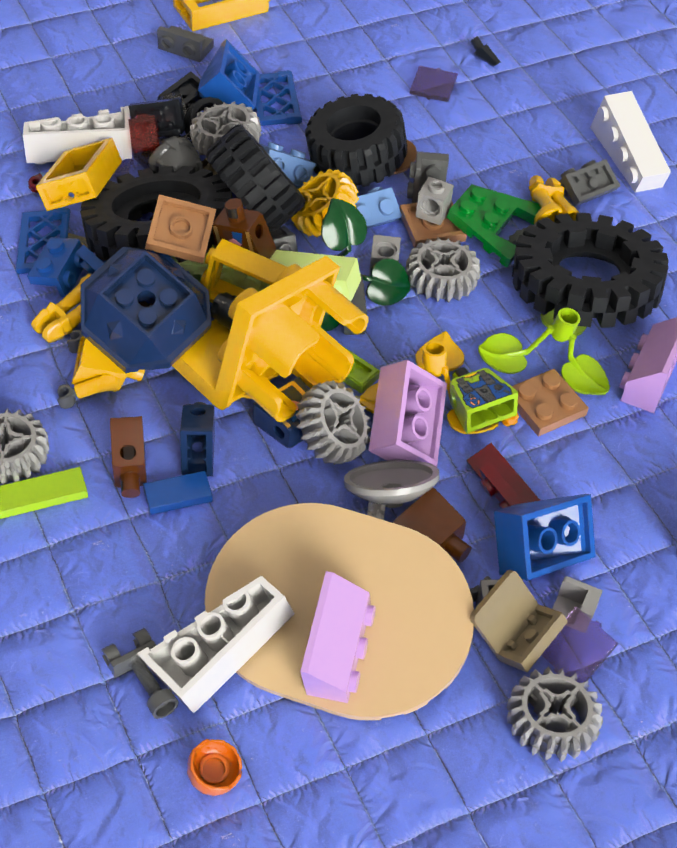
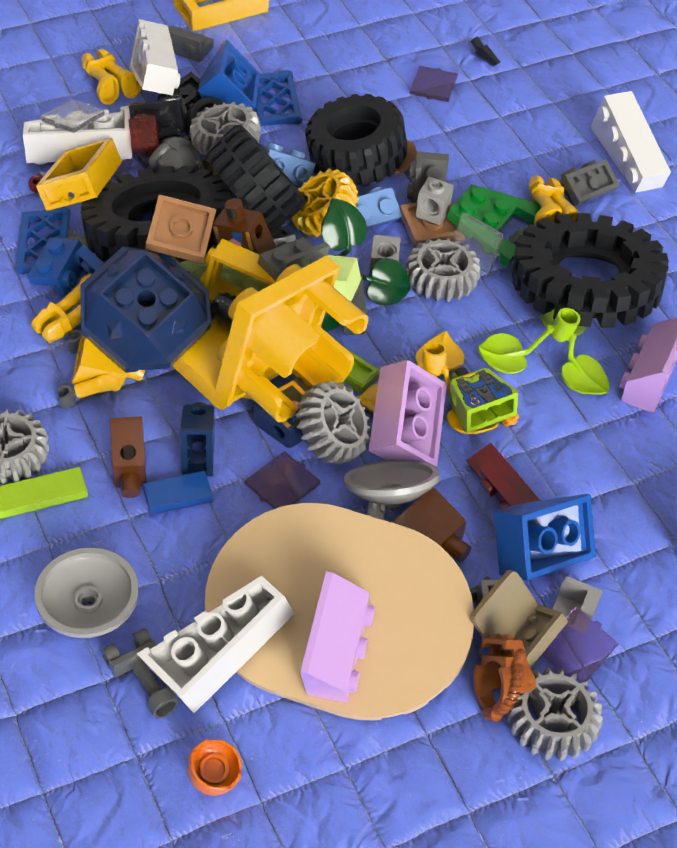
(72, 115): none -> clear piece
(84, 578): none -> light grey dish
(109, 84): none -> yellow piece
(154, 58): none -> white wedge
(282, 481): none -> clear purple piece
(295, 252): none -> dark grey bracket
(481, 239): none -> clear piece
(505, 669): none -> dark orange piece
(548, 402): medium nougat plate -> none

